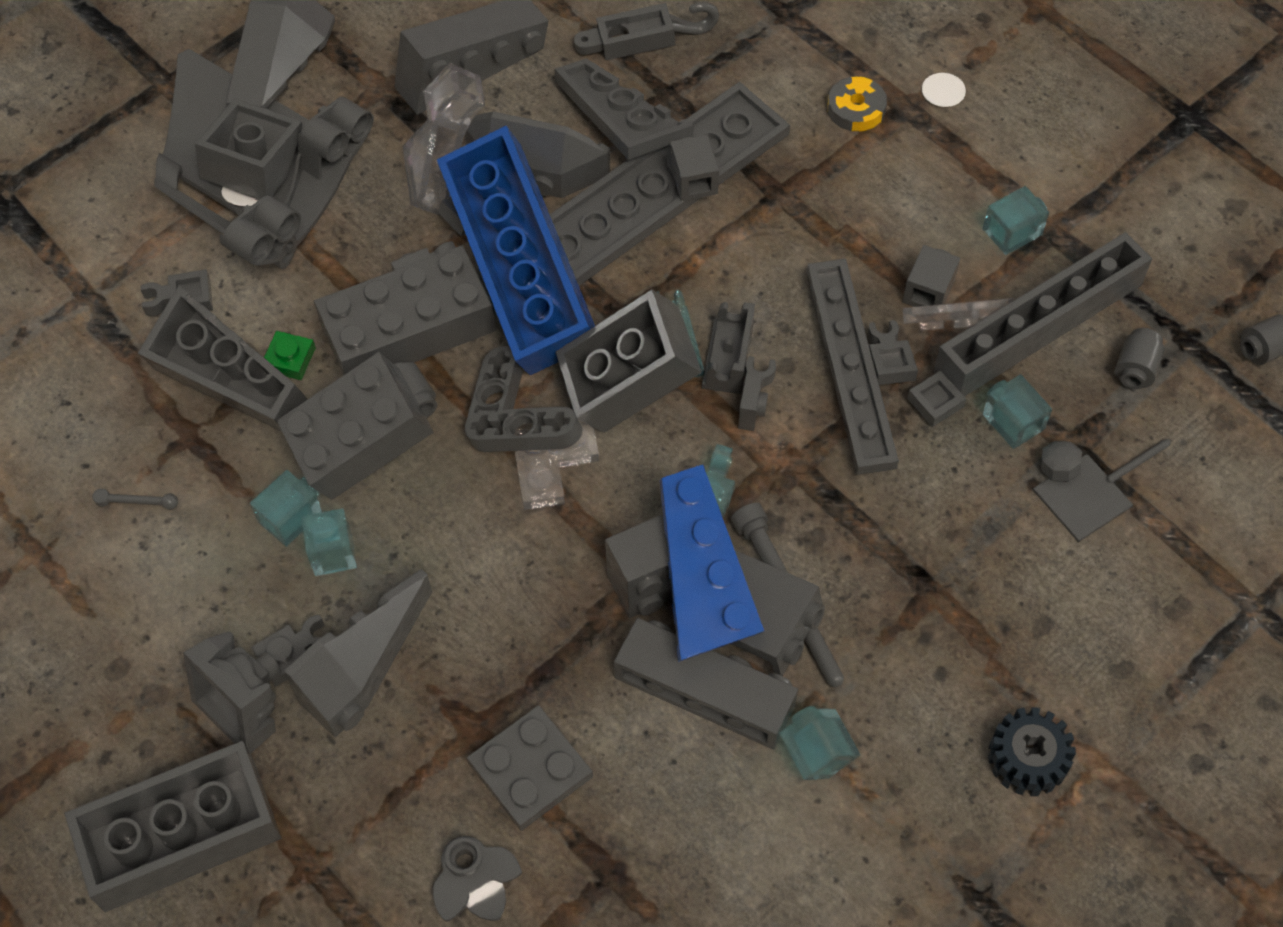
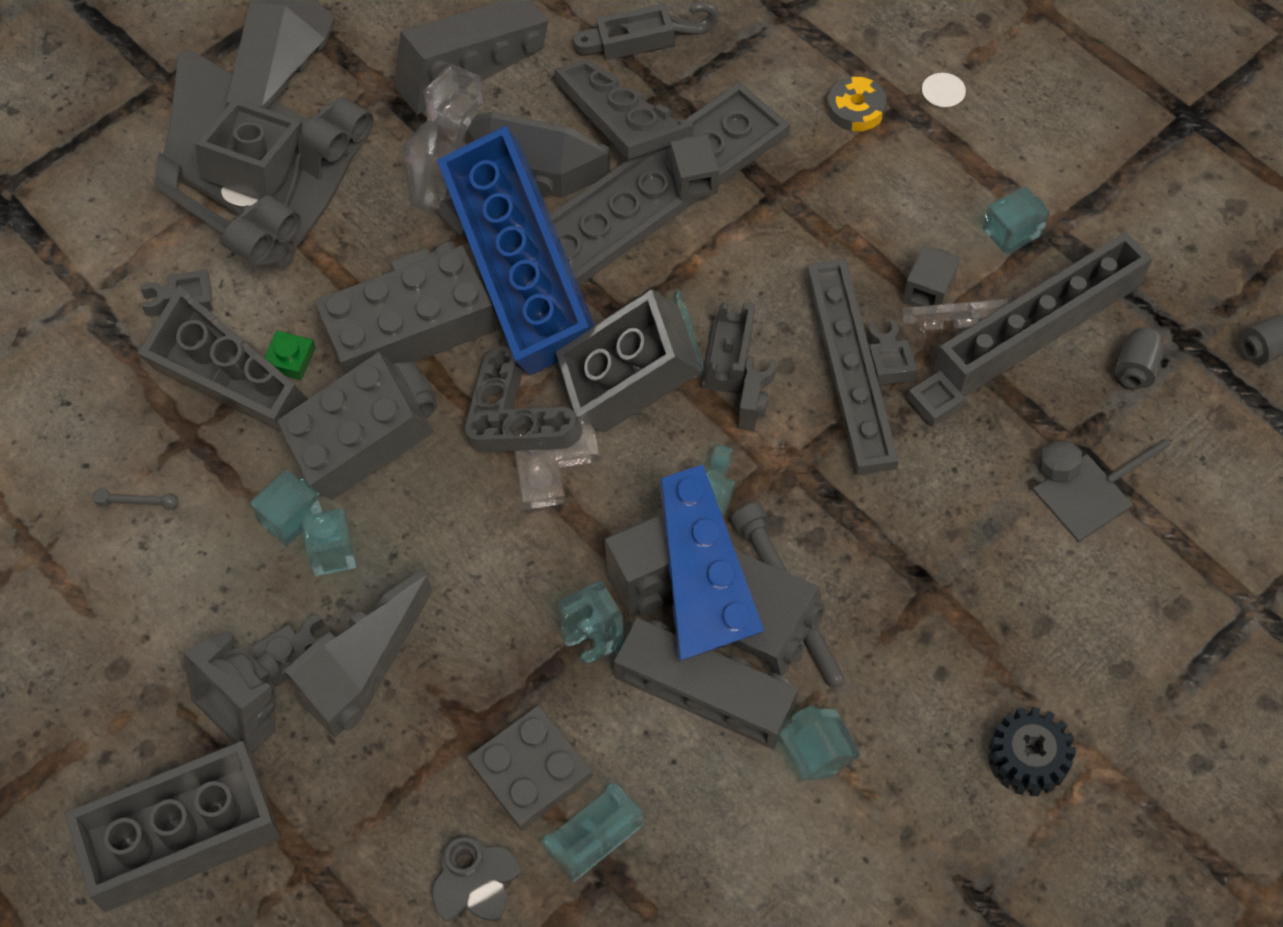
(592, 616): none -> clear light blue hinge
(594, 832): none -> clear light blue hinge
(1016, 410): clear light blue brick -> none

